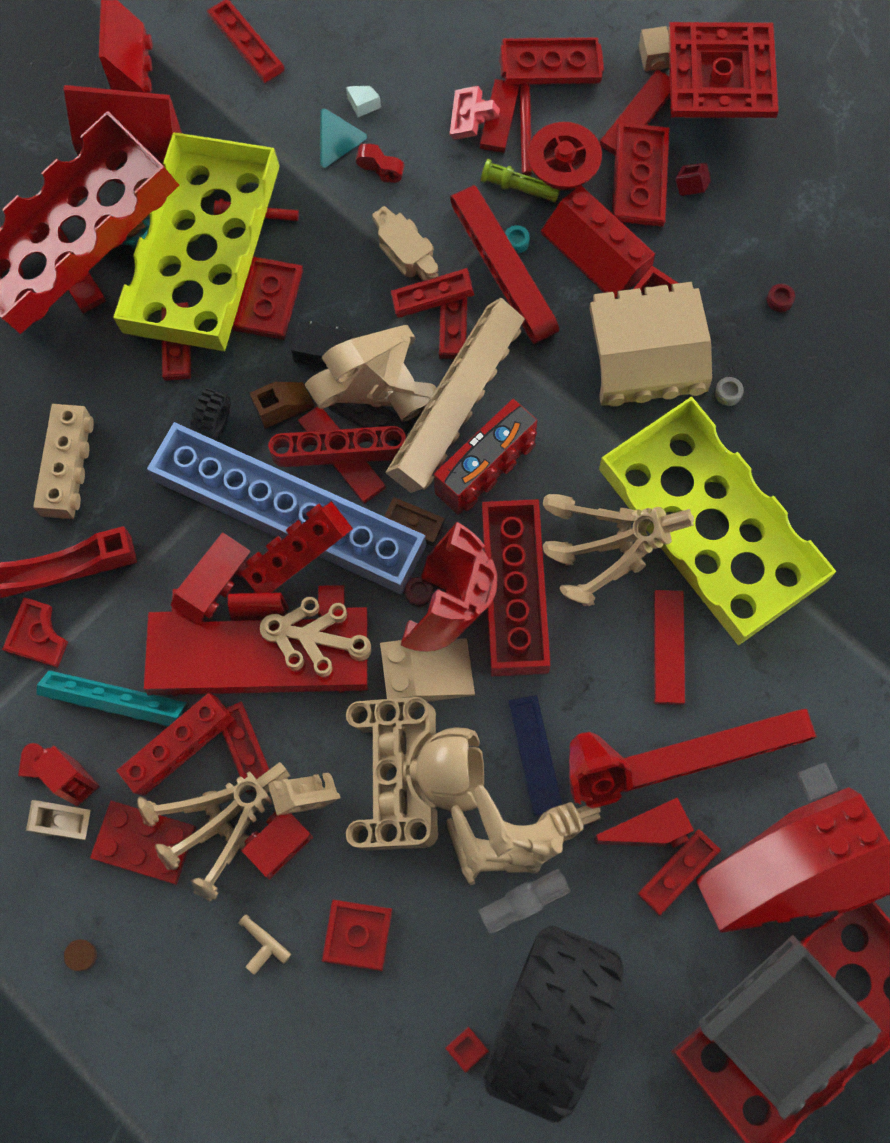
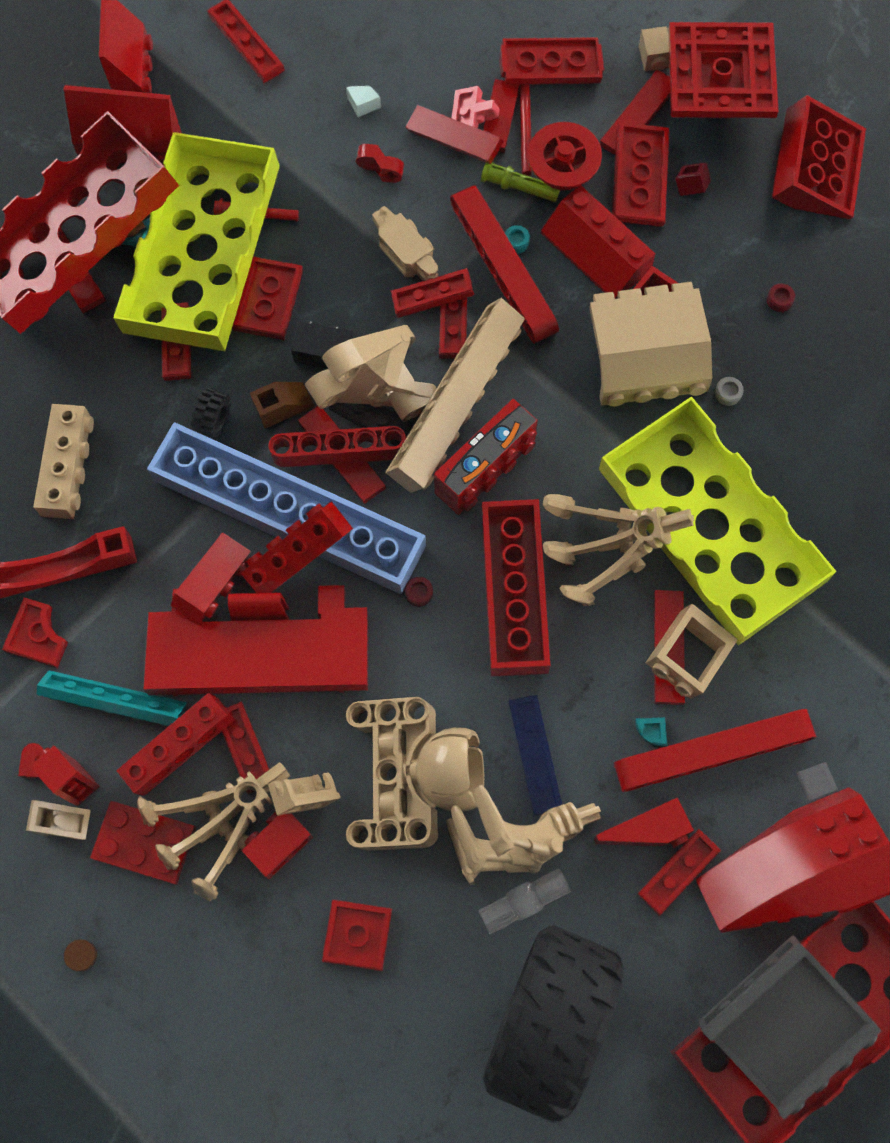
(269, 947): tan piece -> none
(311, 635): tan plant -> none
(336, 137): teal piece -> none
(416, 519): reddish brown plate -> none
(427, 674): tan slope -> none
(454, 134): none -> tile
(467, 1049): red tile -> none
(469, 586): red cylinder -> none
(597, 771): red cone -> none
(652, 730): none -> teal tile
(708, 632): none -> tan window
(819, 160): none -> red slope

